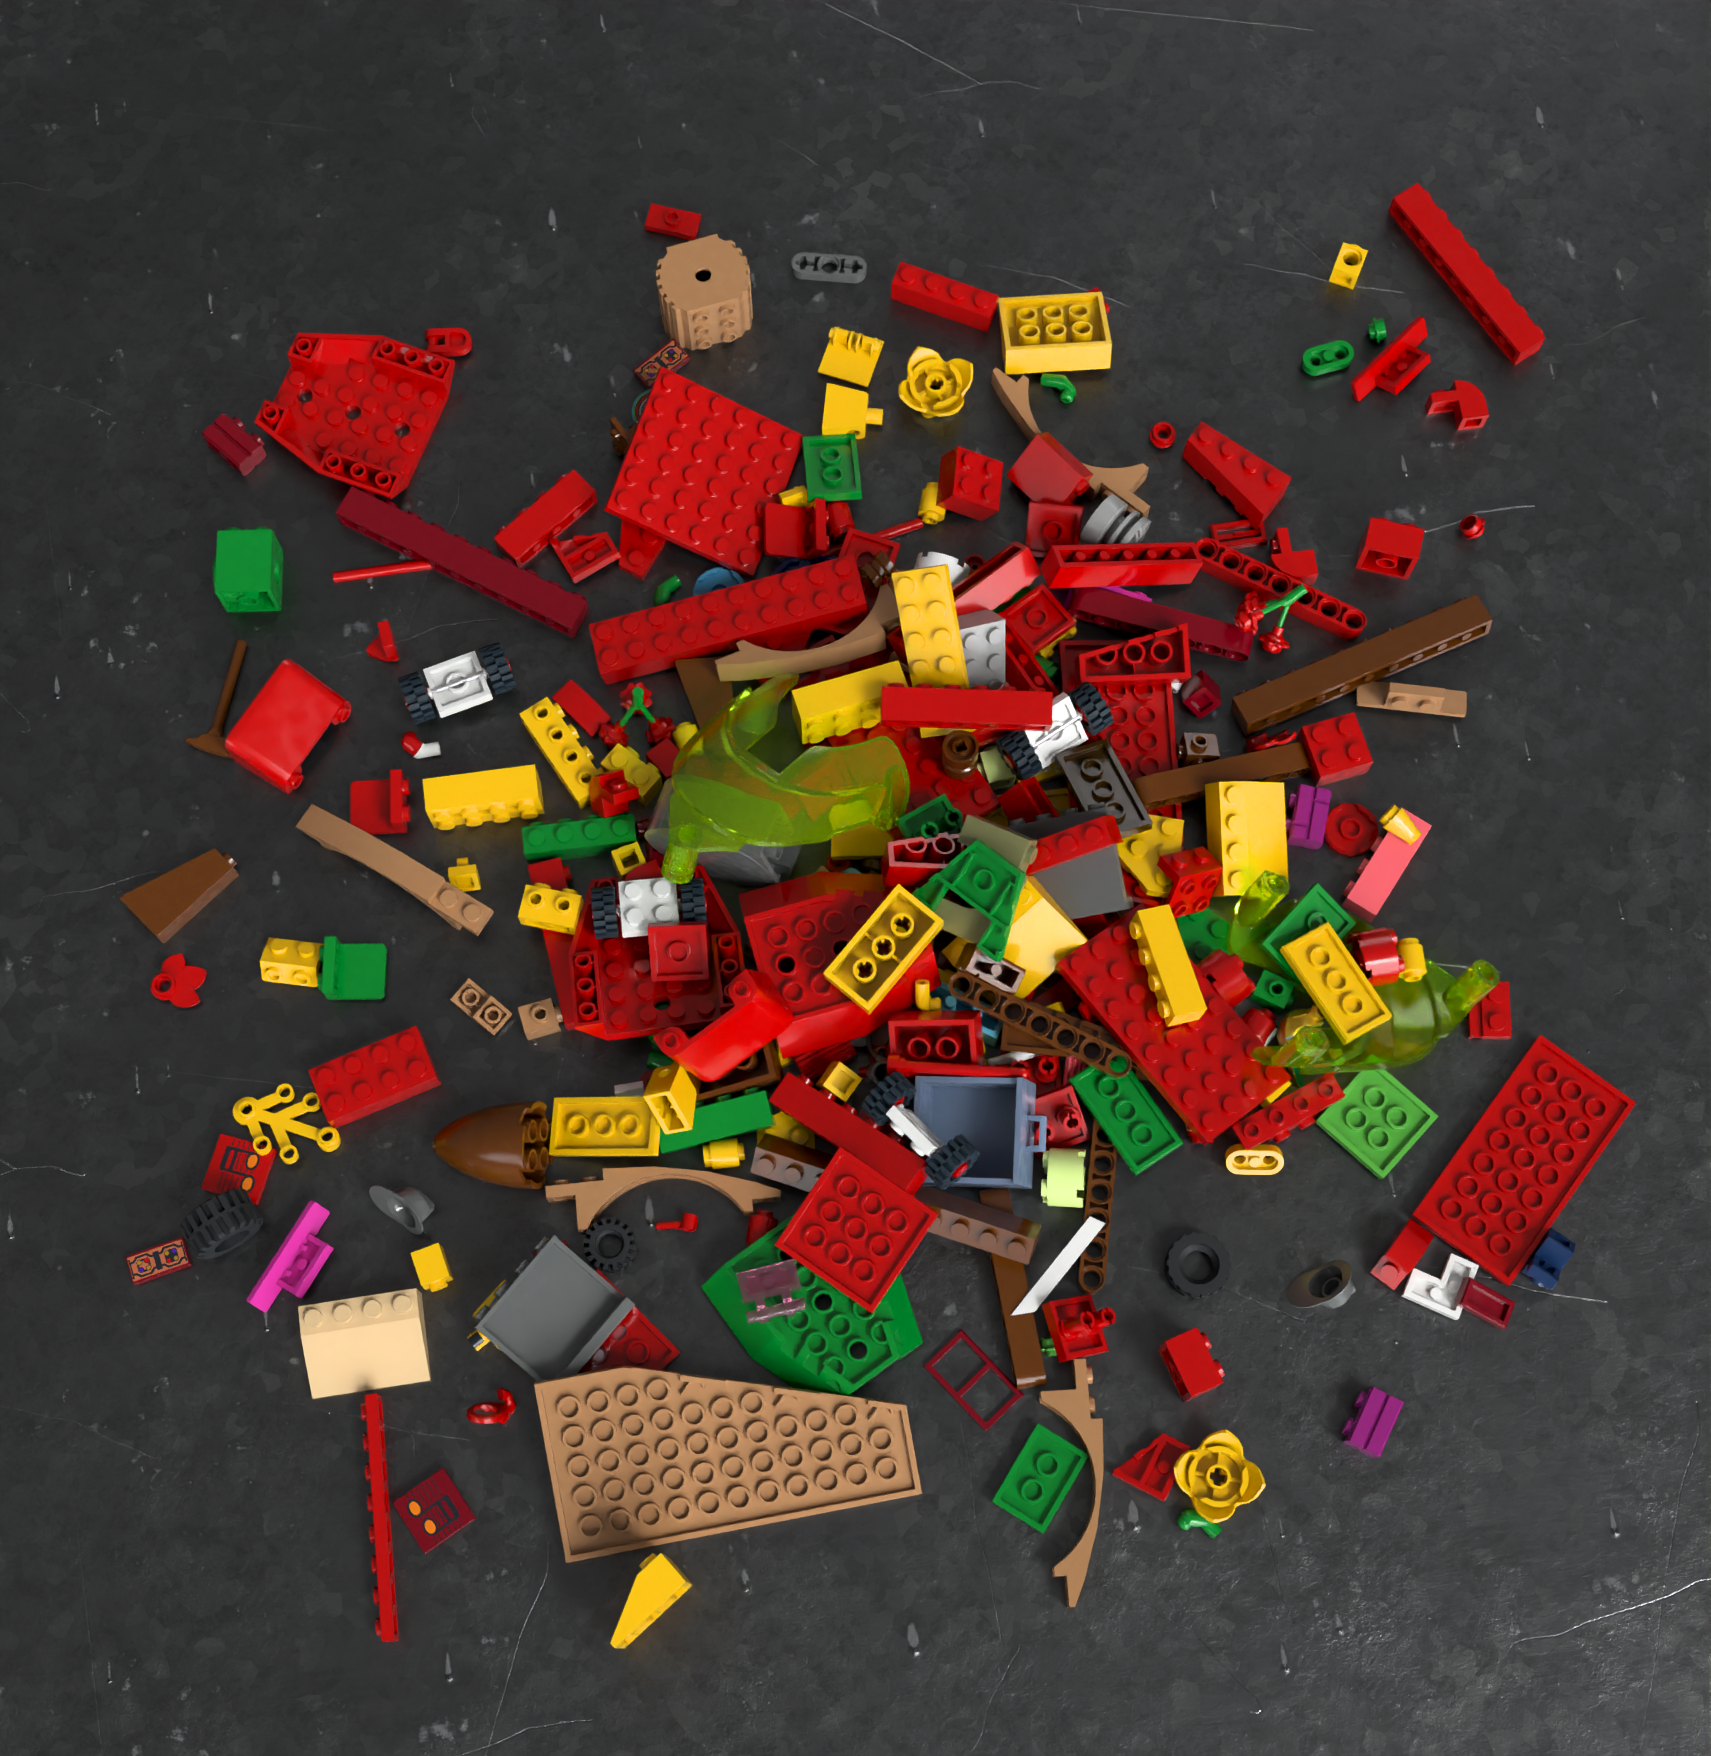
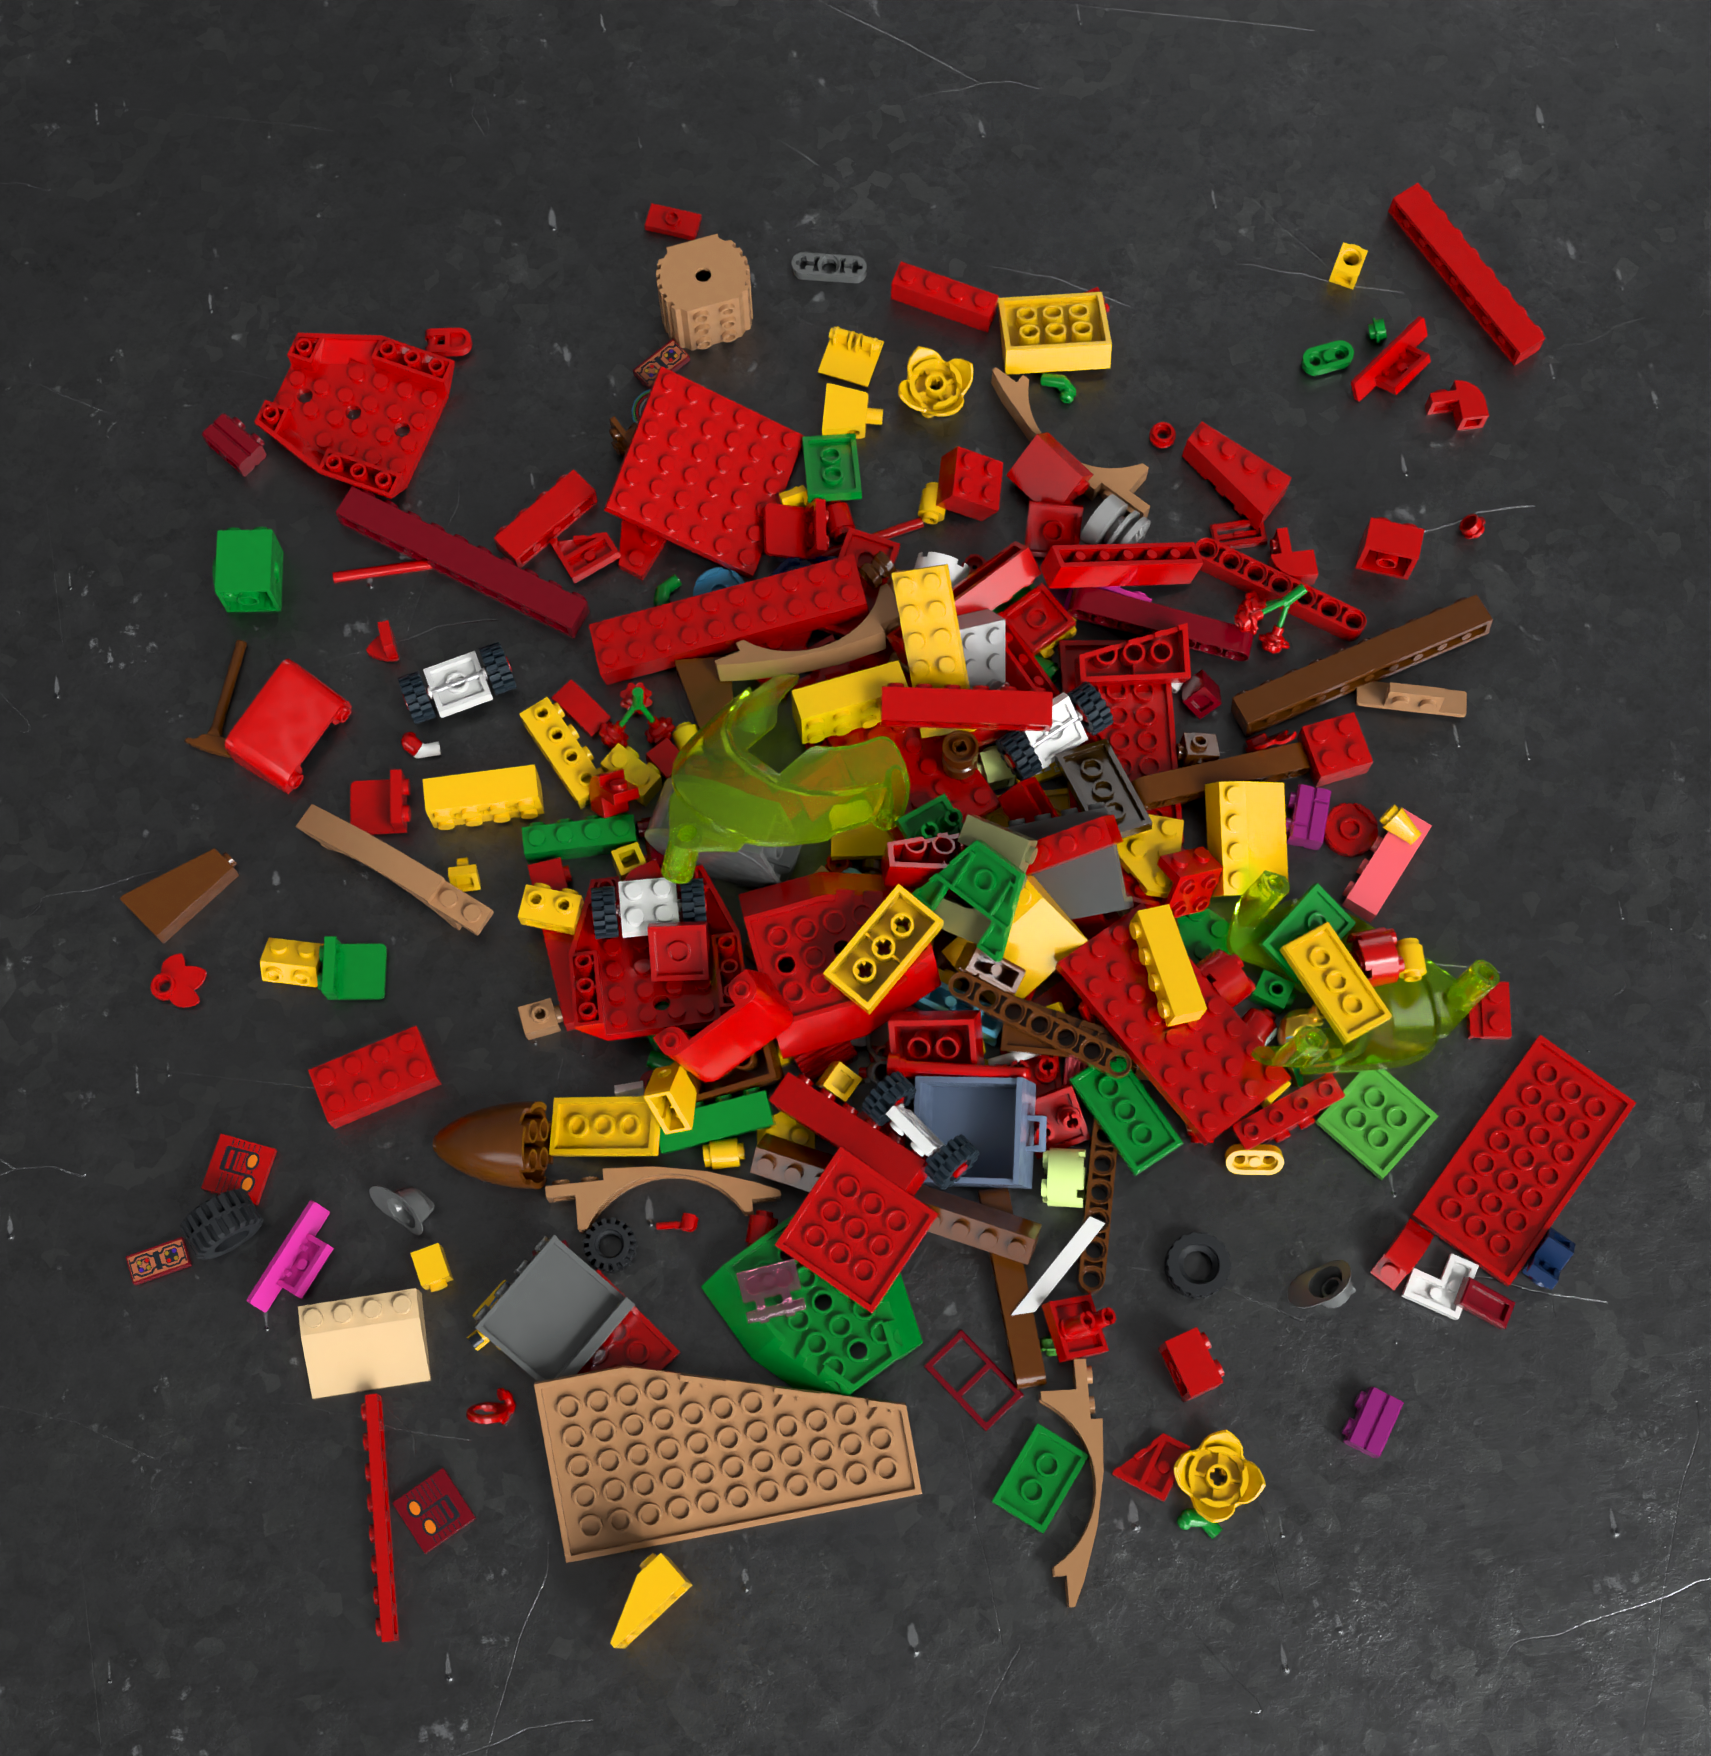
(283, 1121): yellow plant -> none
(481, 1007): medium nougat slope -> none
(923, 998): yellow arm -> none

